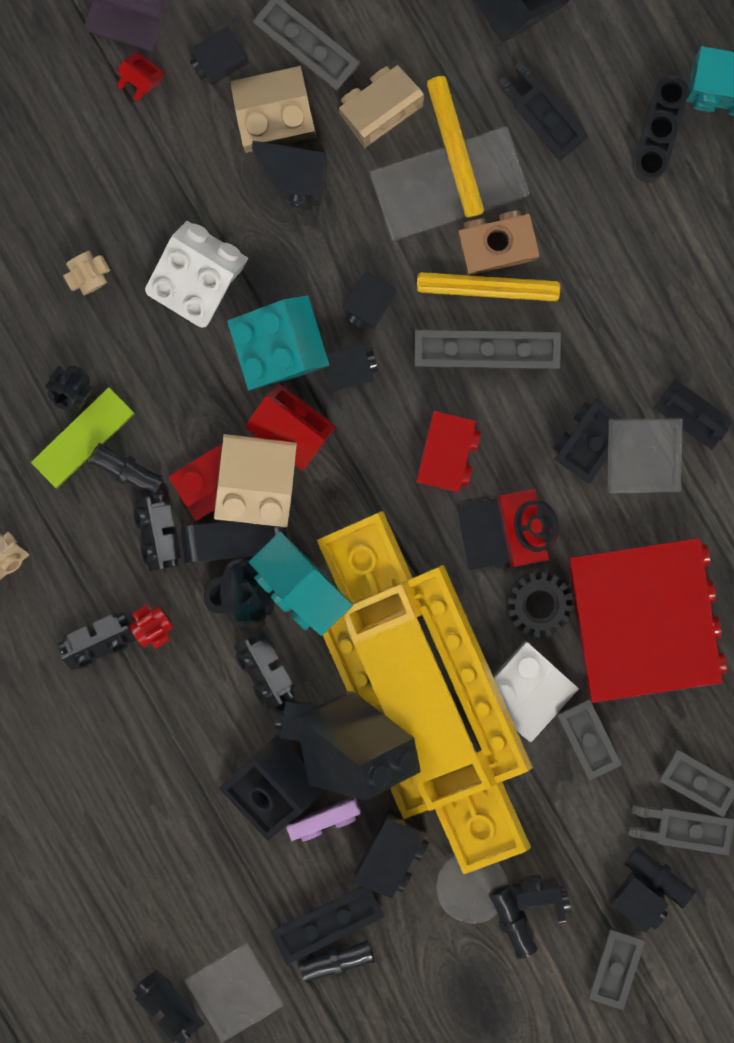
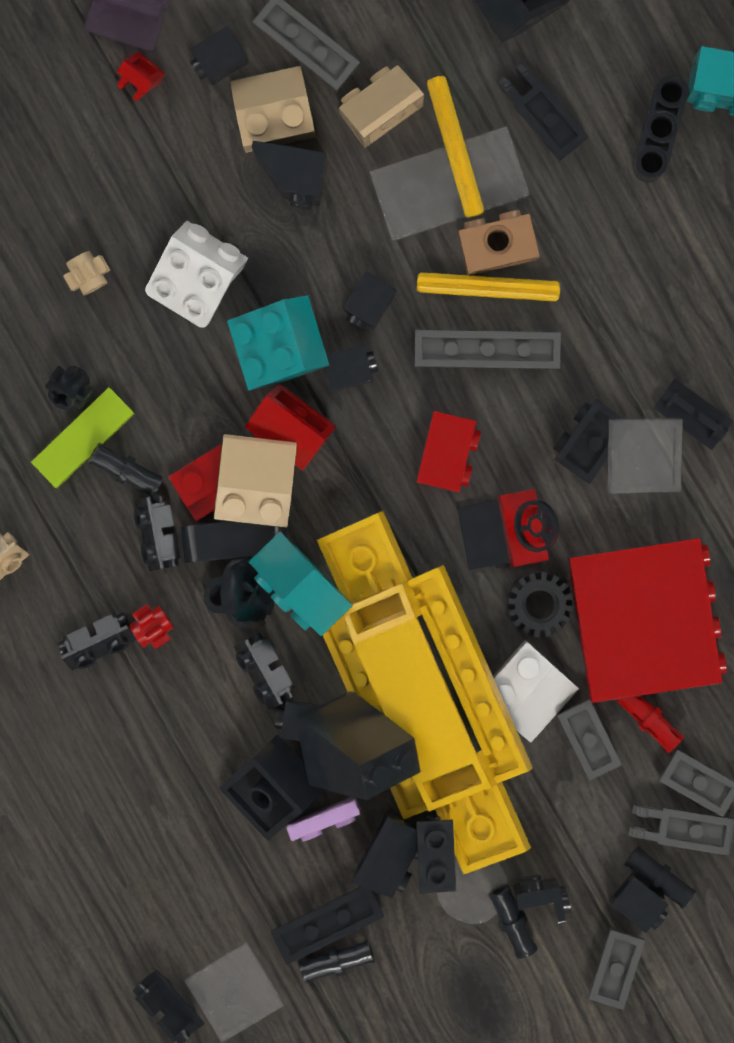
(436, 855): none -> black hinge
(652, 721): none -> red pin

